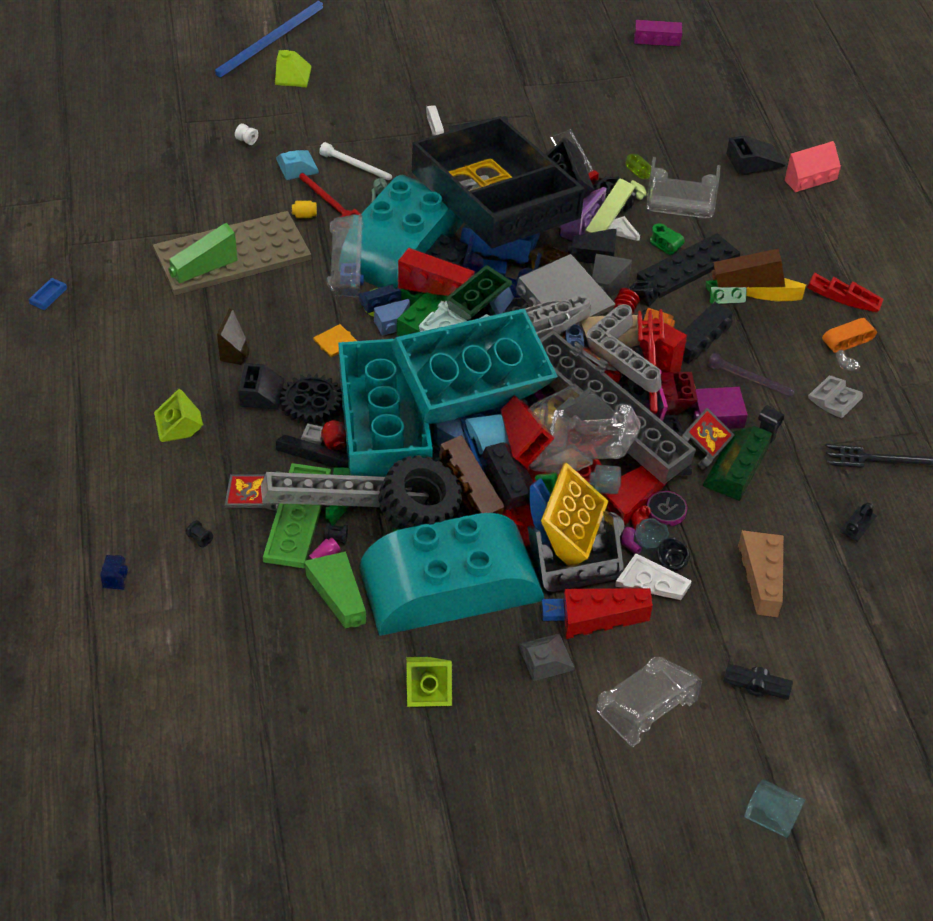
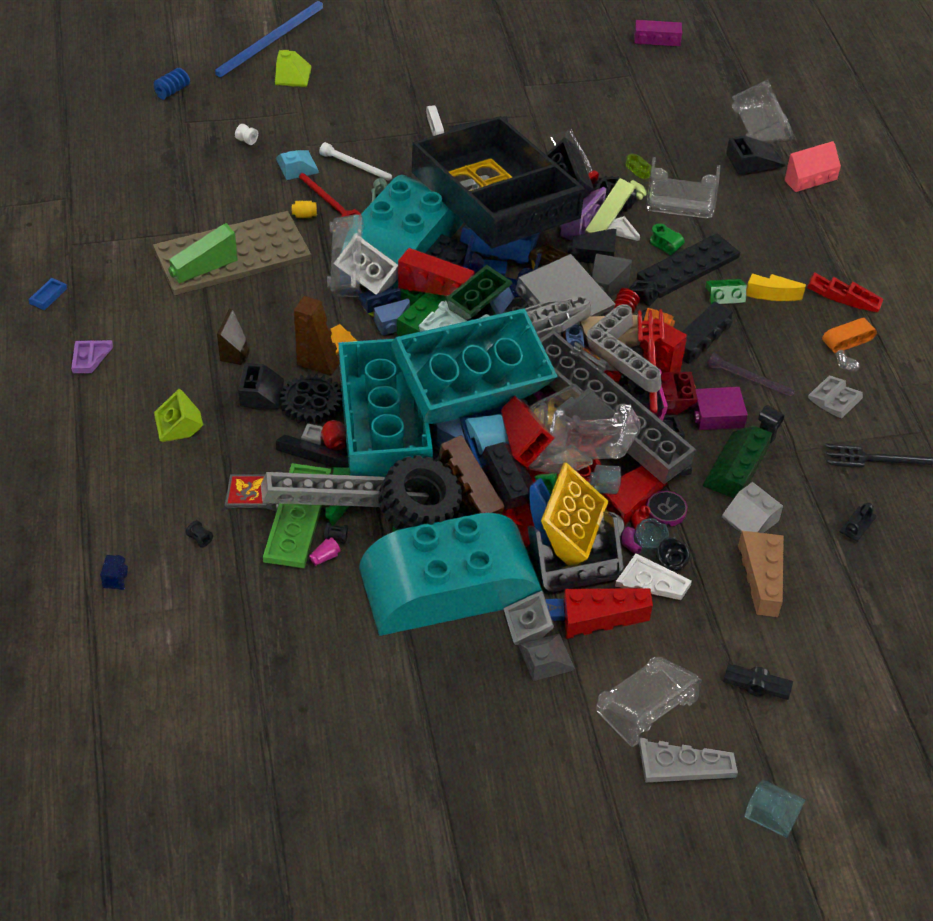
(89, 355): none -> medium lavender wing
(171, 83): none -> blue piece
(313, 337): none -> reddish brown wedge
(337, 586): bright green slope -> none
(377, 270): none -> white slope
(428, 681): lime slope -> none
(529, 618): none -> light grey slope
(676, 763): none -> light grey wing
(708, 435): flag -> none
(751, 270): reddish brown slope -> none
(753, 510): none -> light grey slope
(762, 114): none -> clear windscreen

